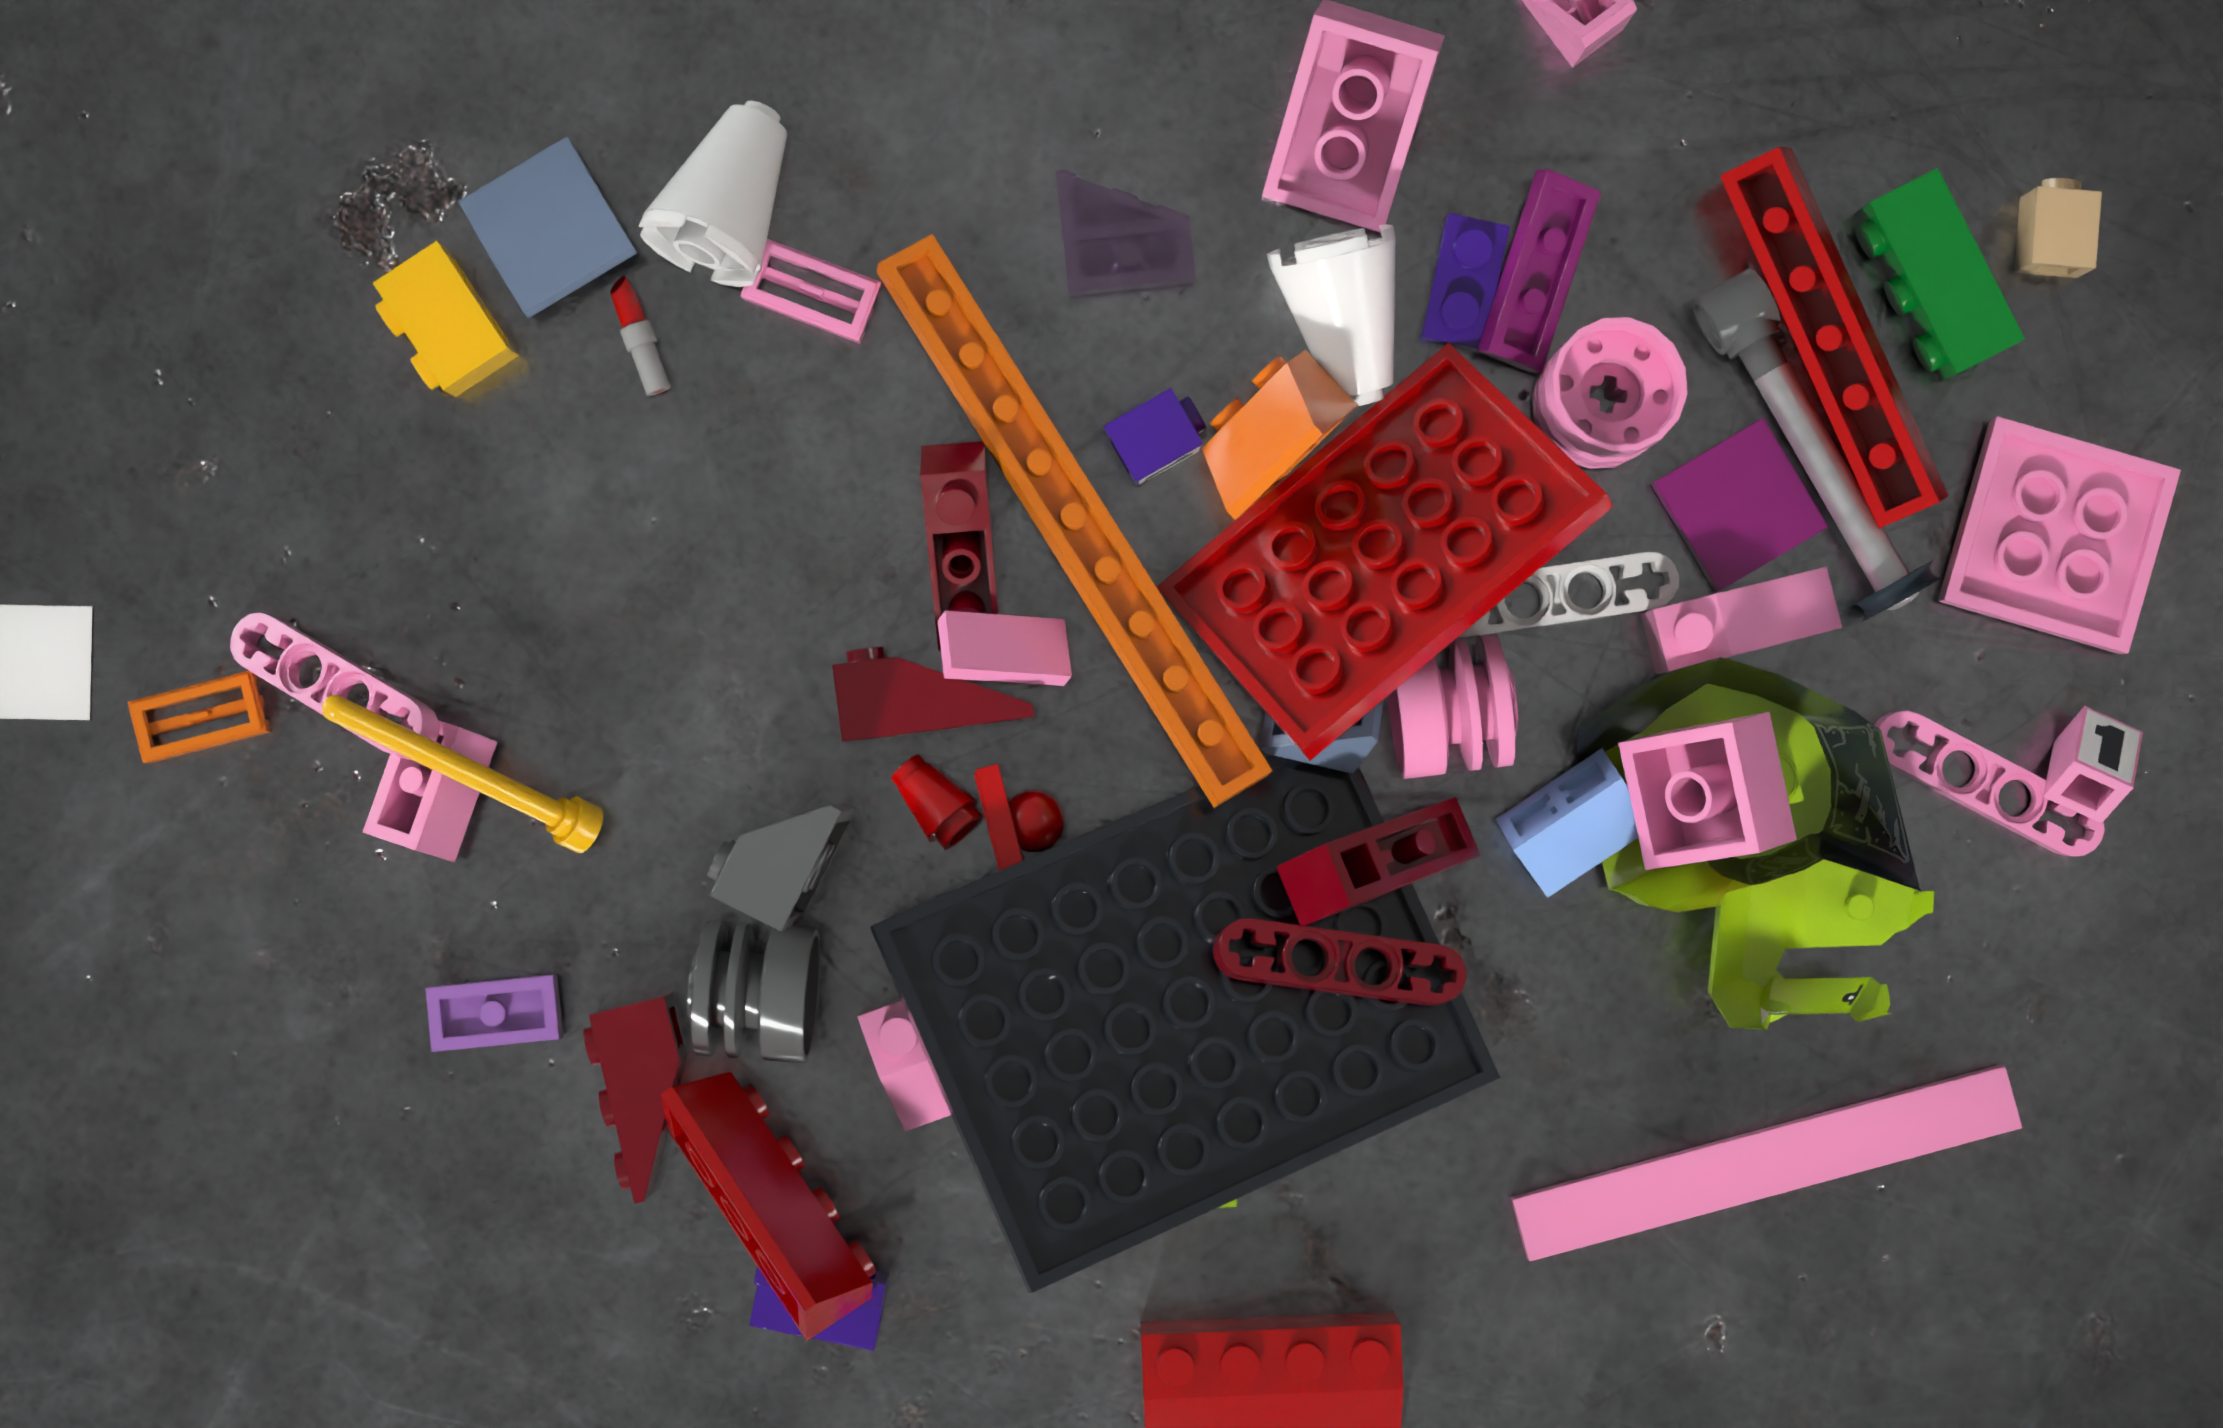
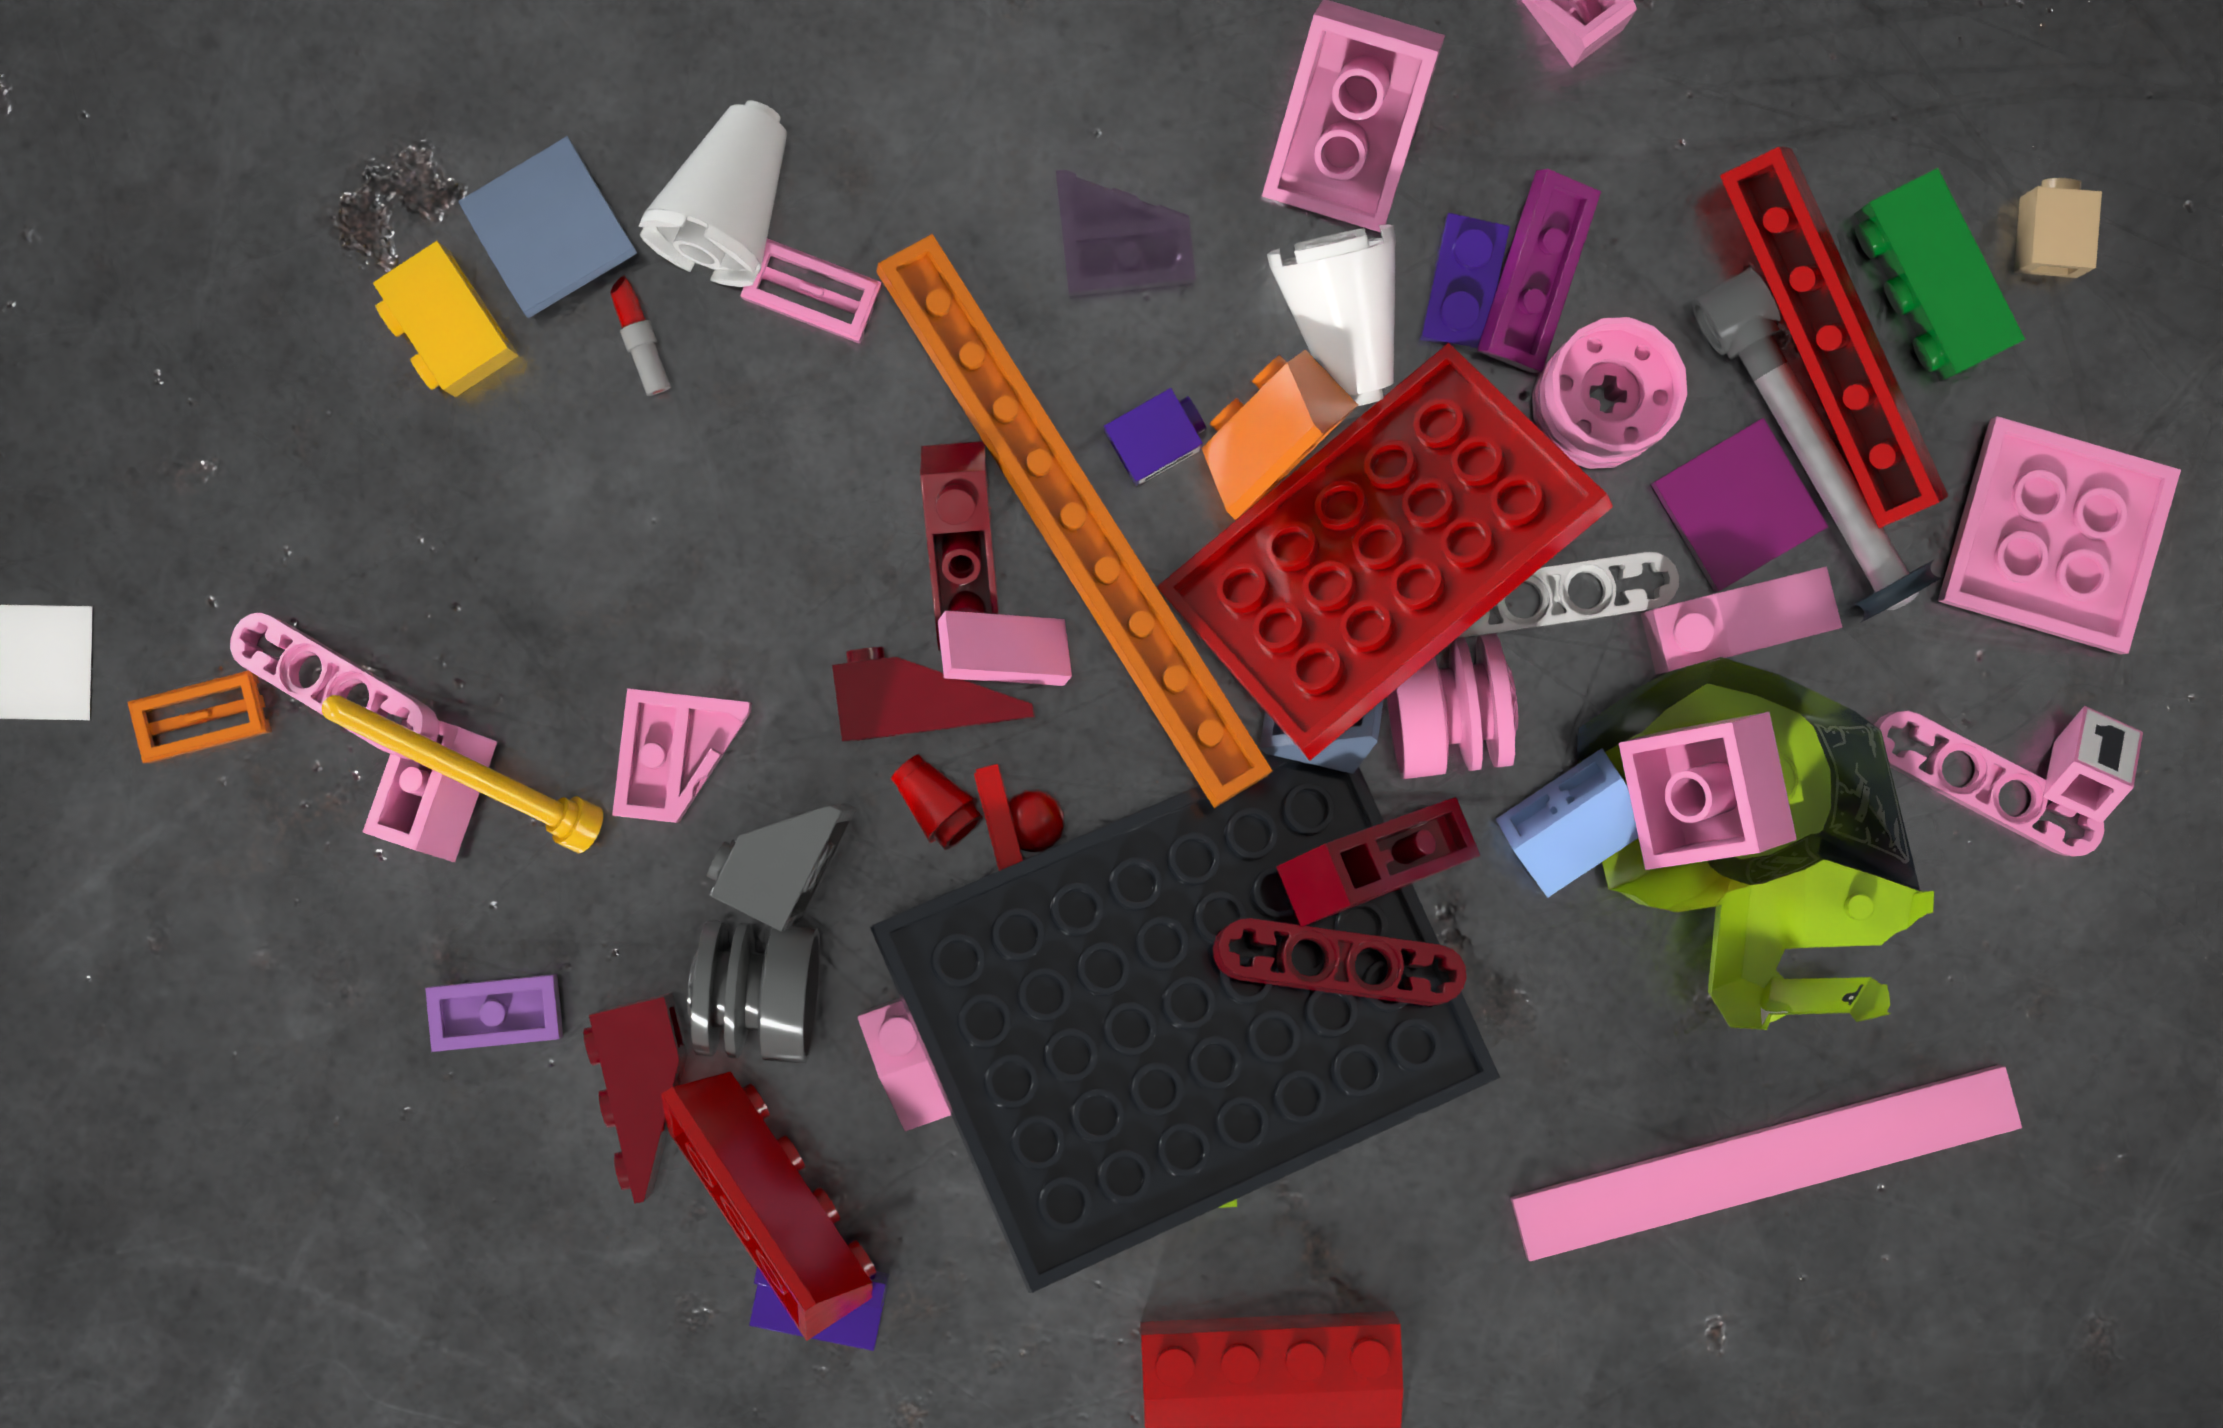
(671, 750): none -> bright pink wing

